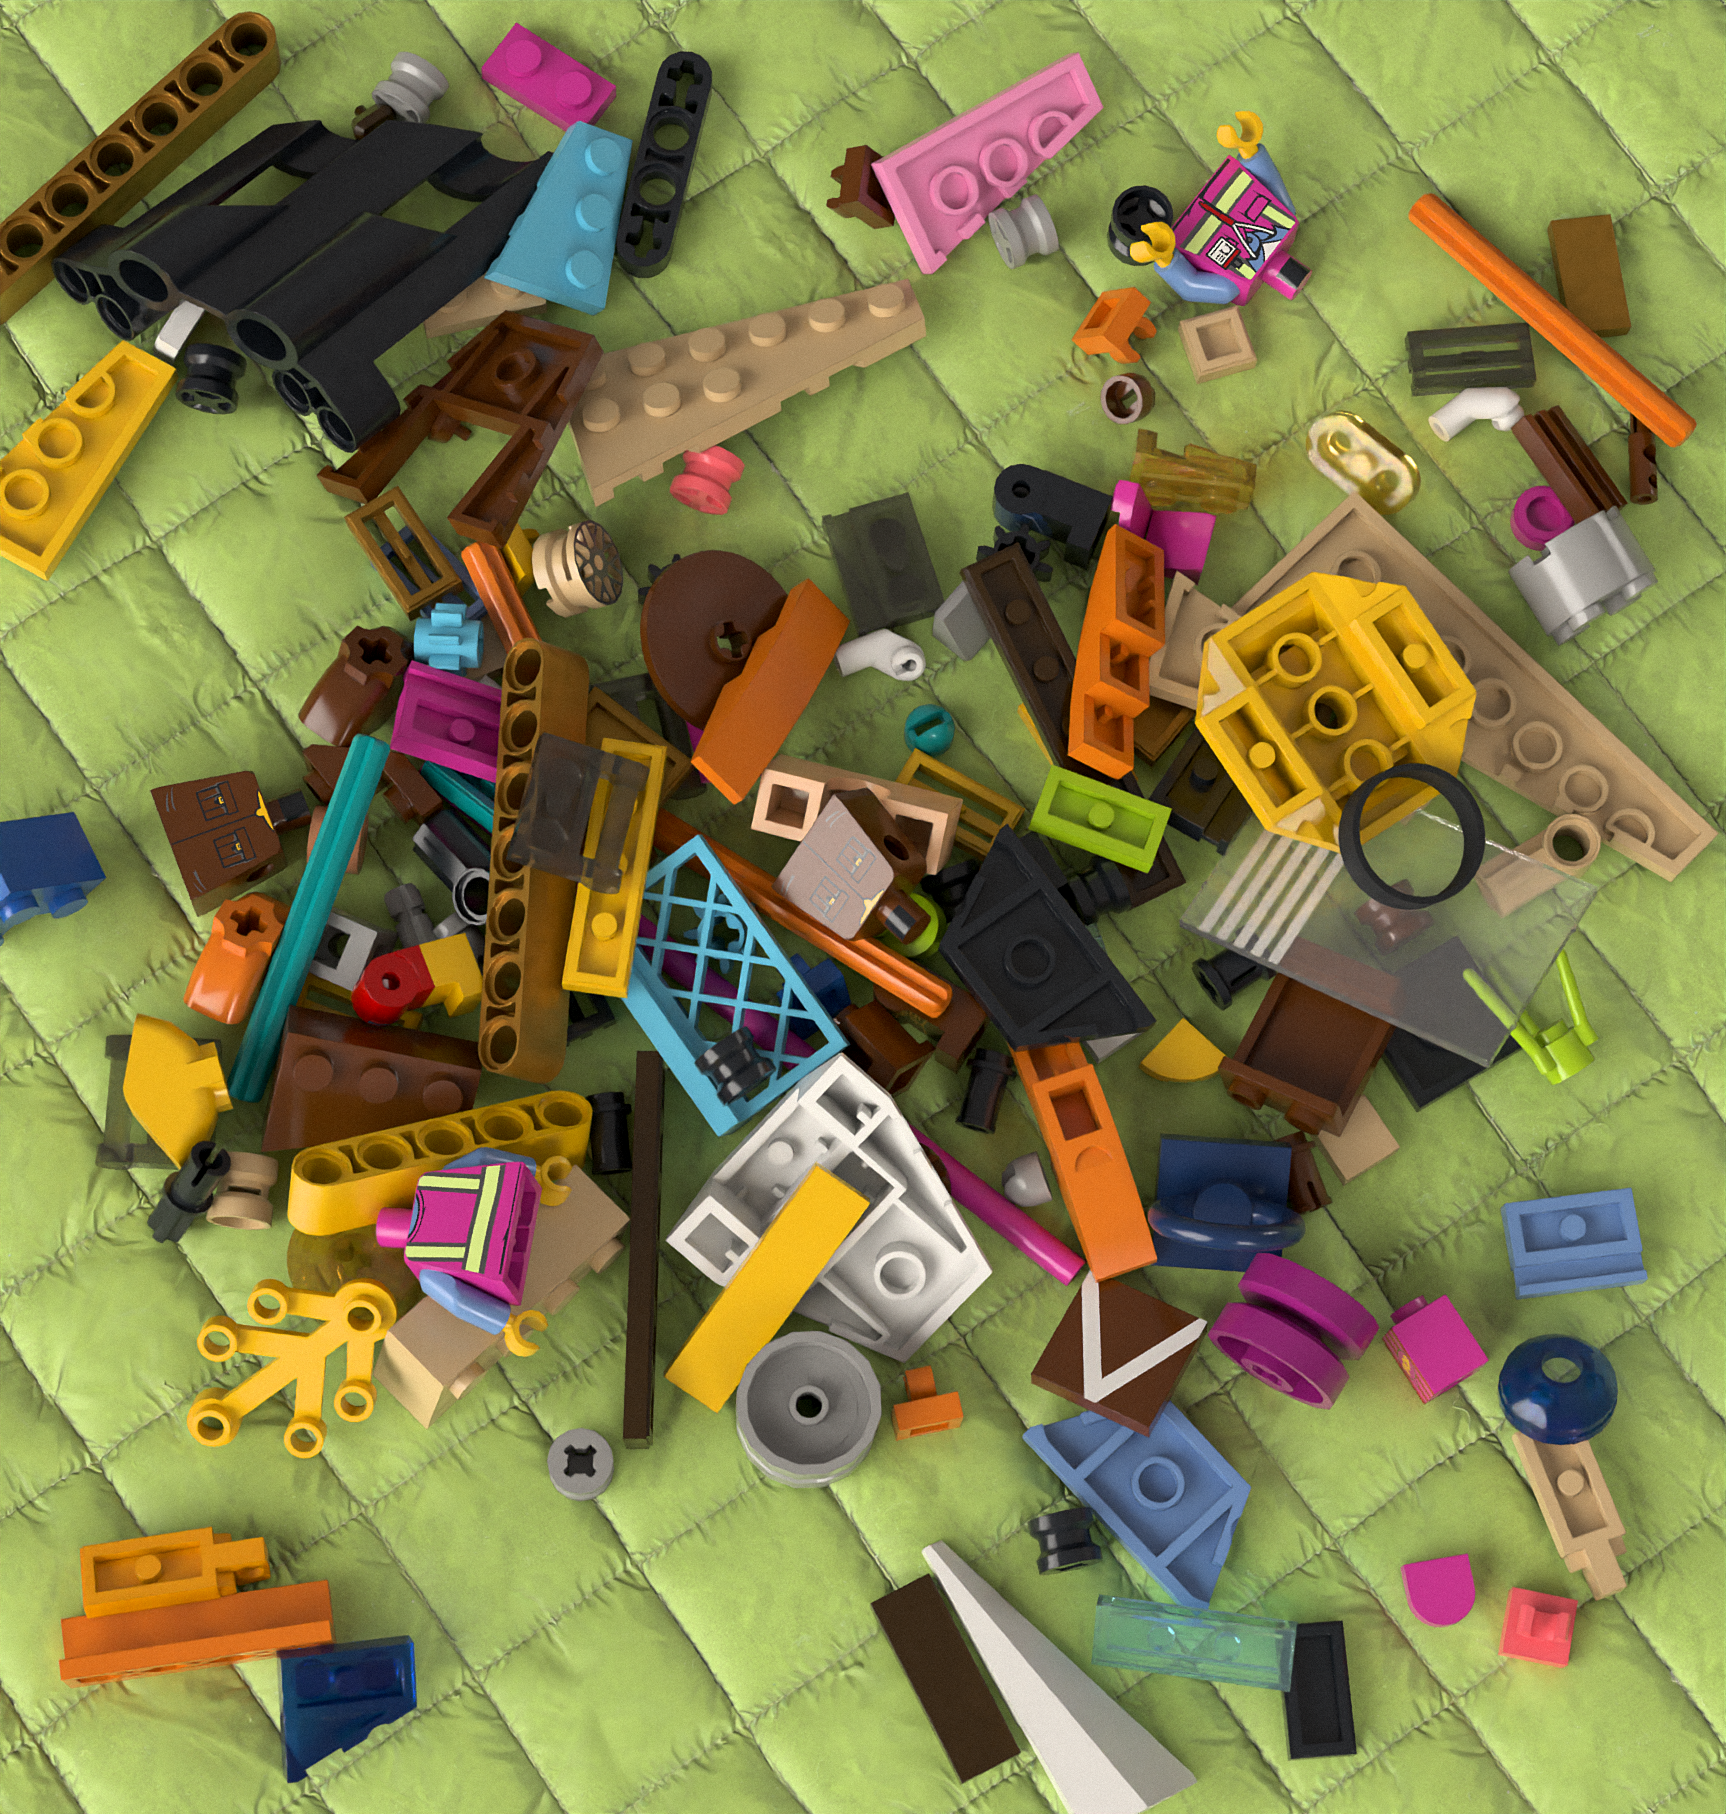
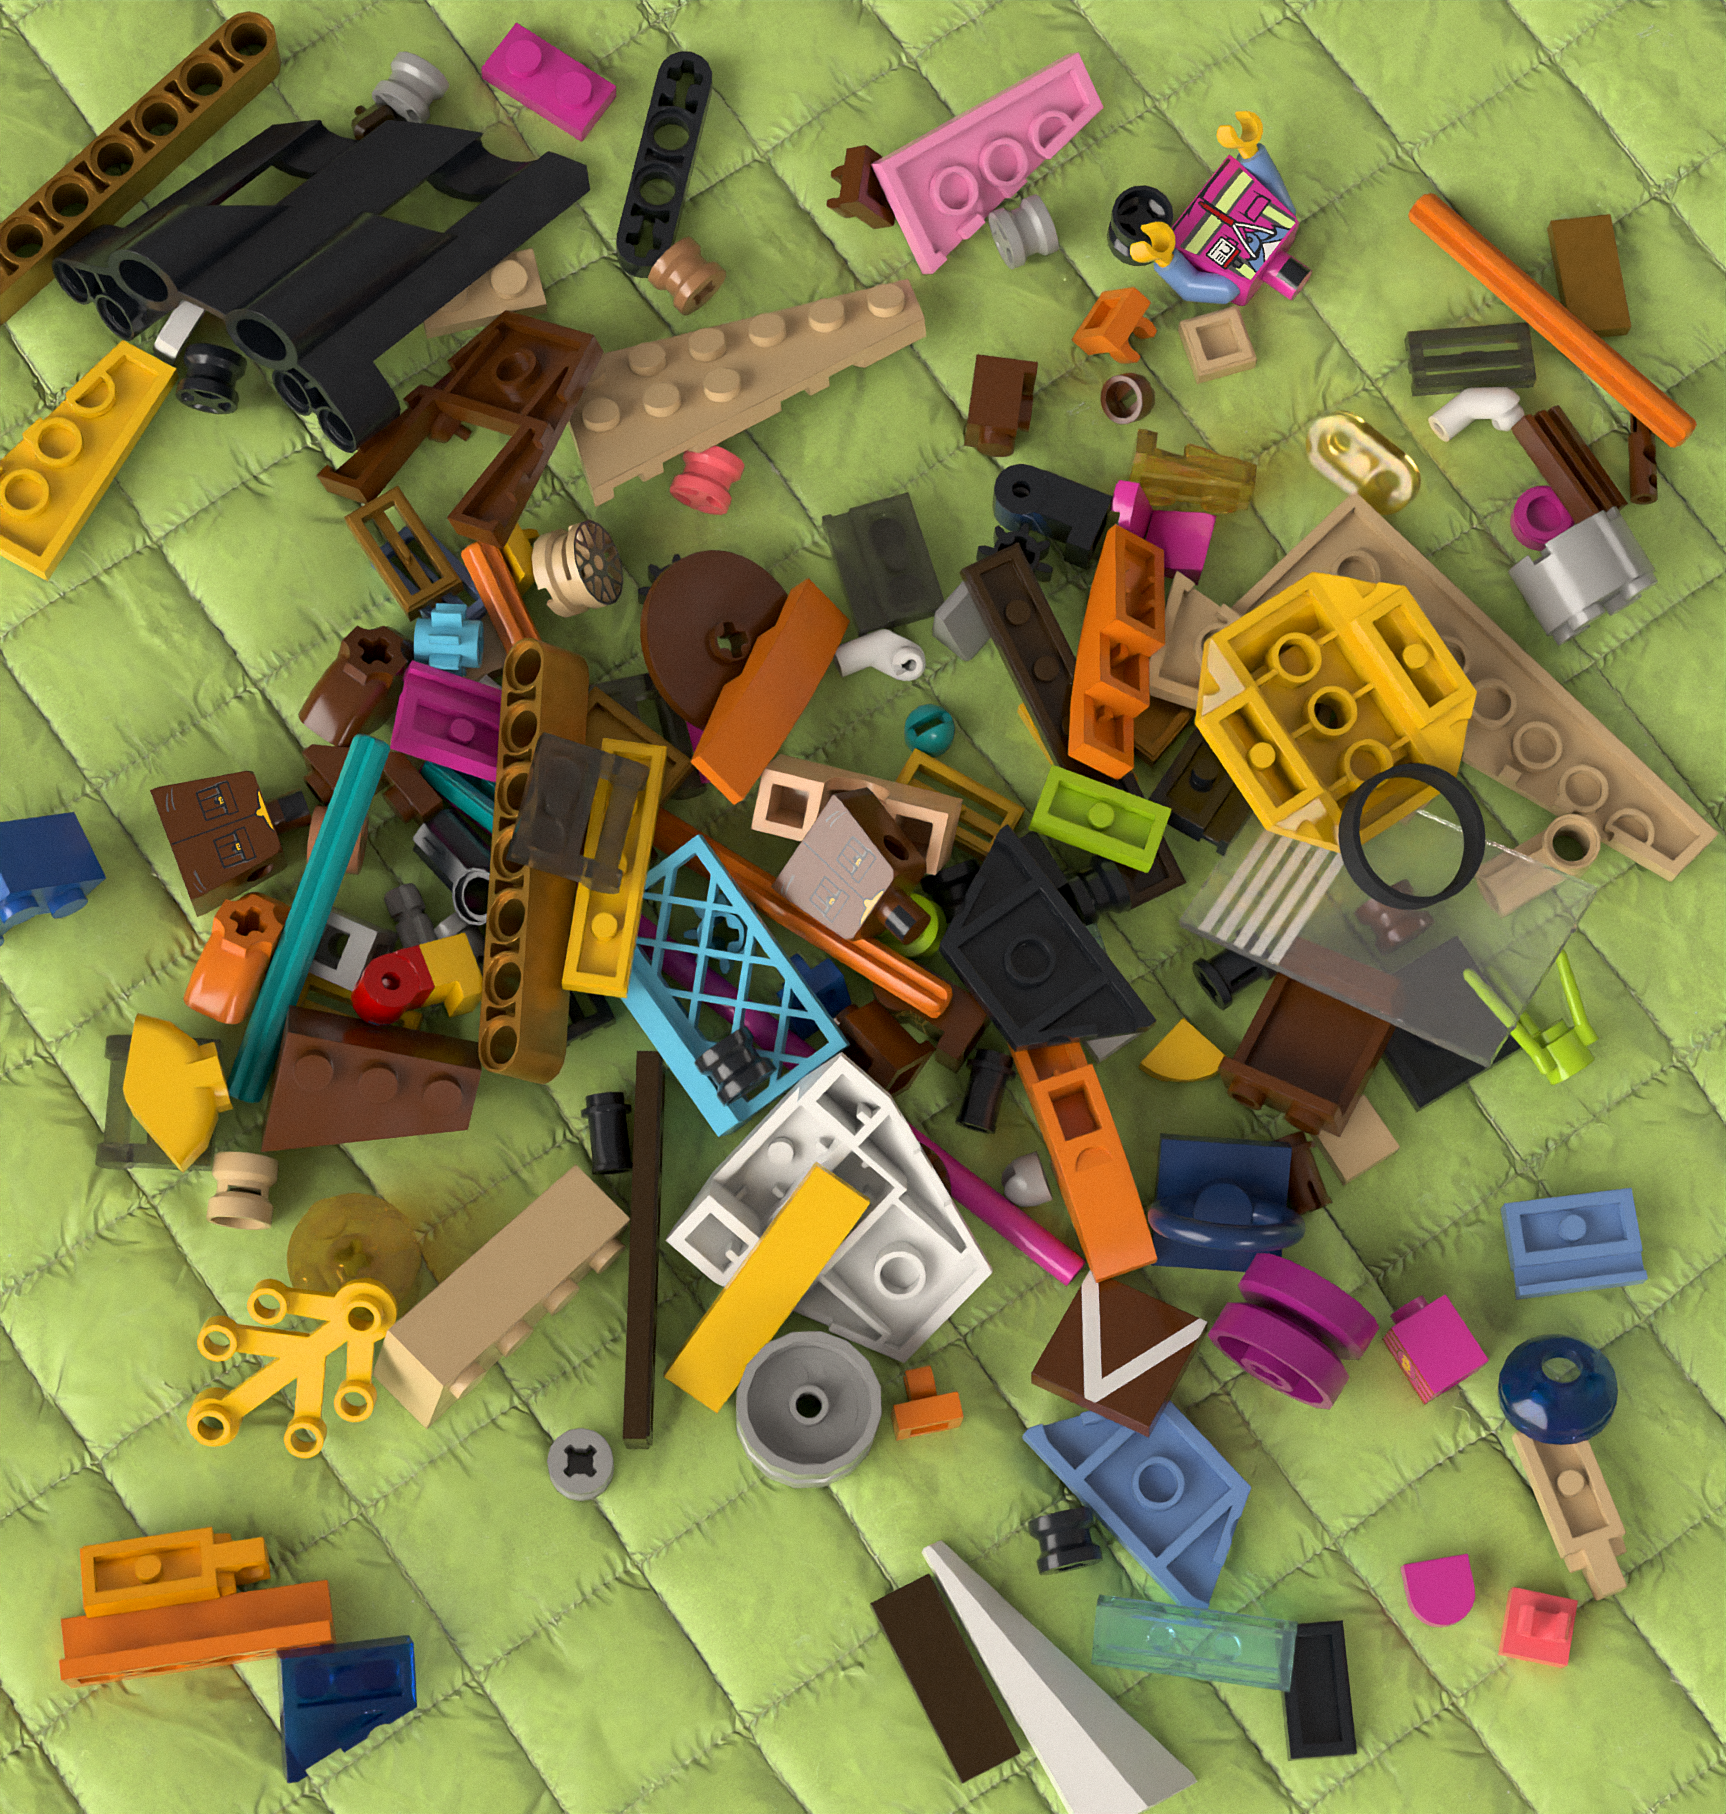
(188, 1192): black axle -> none
(353, 1178): yellow beam -> none
(475, 1236): torso -> none
(571, 225): medium azure wing -> none
(687, 276): none -> medium nougat wheel
(999, 403): none -> reddish brown brick

